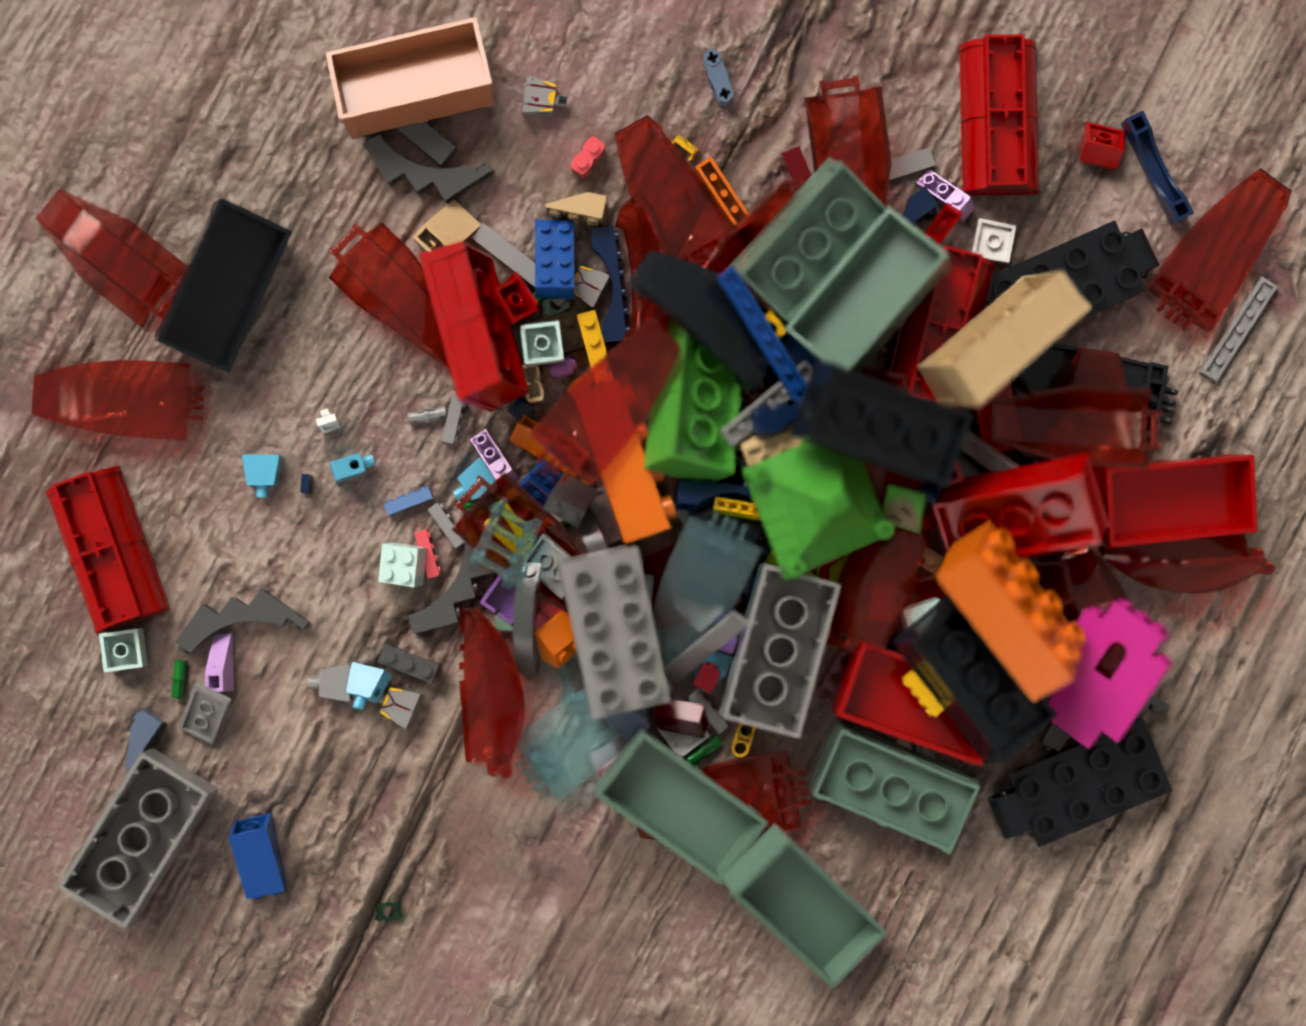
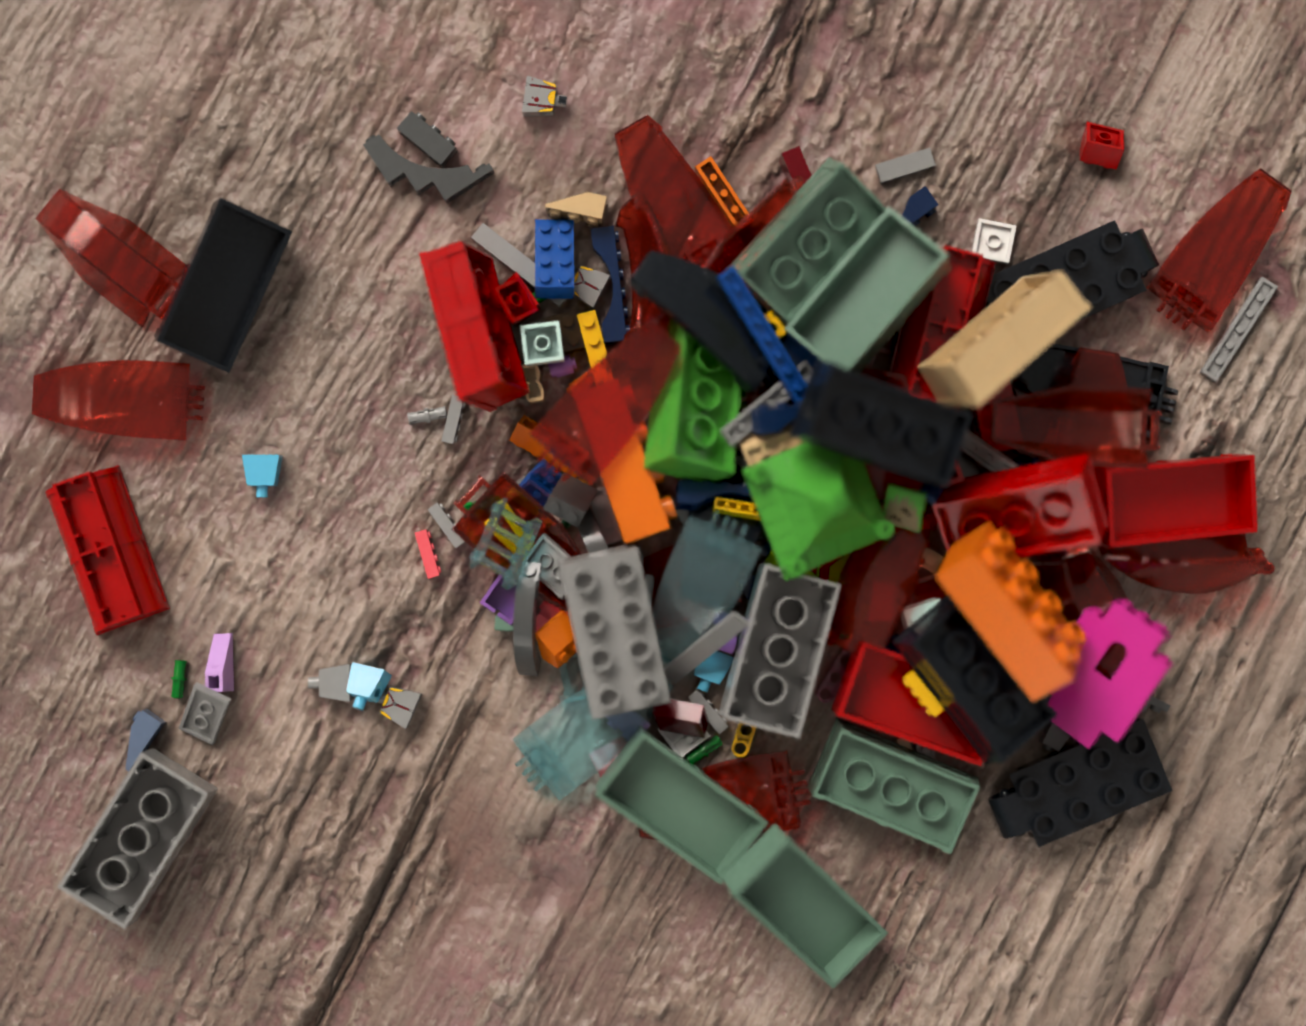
(123, 650): light aqua brick -> none
(257, 856): blue slope -> none
(263, 608): dark grey arch -> none
(306, 483): dark blue tile -> none
(328, 421): white tile -> none
(342, 471): medium azure torso -> none
(380, 915): clear green piece -> none
(390, 286): clear red windscreen -> none
(402, 564): light aqua brick -> none
(406, 502): medium blue piece -> none
(409, 663): dark grey brick -> none
(410, 78): nougat piece -> none
(444, 609): dark grey arch -> none
(446, 227): tan slope -> none
(469, 476): medium azure torso -> none
(489, 695): clear red windscreen -> none
(492, 455): lavender slope -> none
(520, 408): dark blue tile -> none
(550, 312): sand green piece -> none
(584, 161): coral brick -> none
(686, 145): yellow piece -> none
(707, 676): dark red brick -> none
(718, 77): sand blue piece -> none
(851, 131): clear red windscreen -> none
(943, 223): red hinge -> none
(946, 192): lavender slope -> none
(999, 116): red piece -> none
(1168, 193): dark blue arch -> none

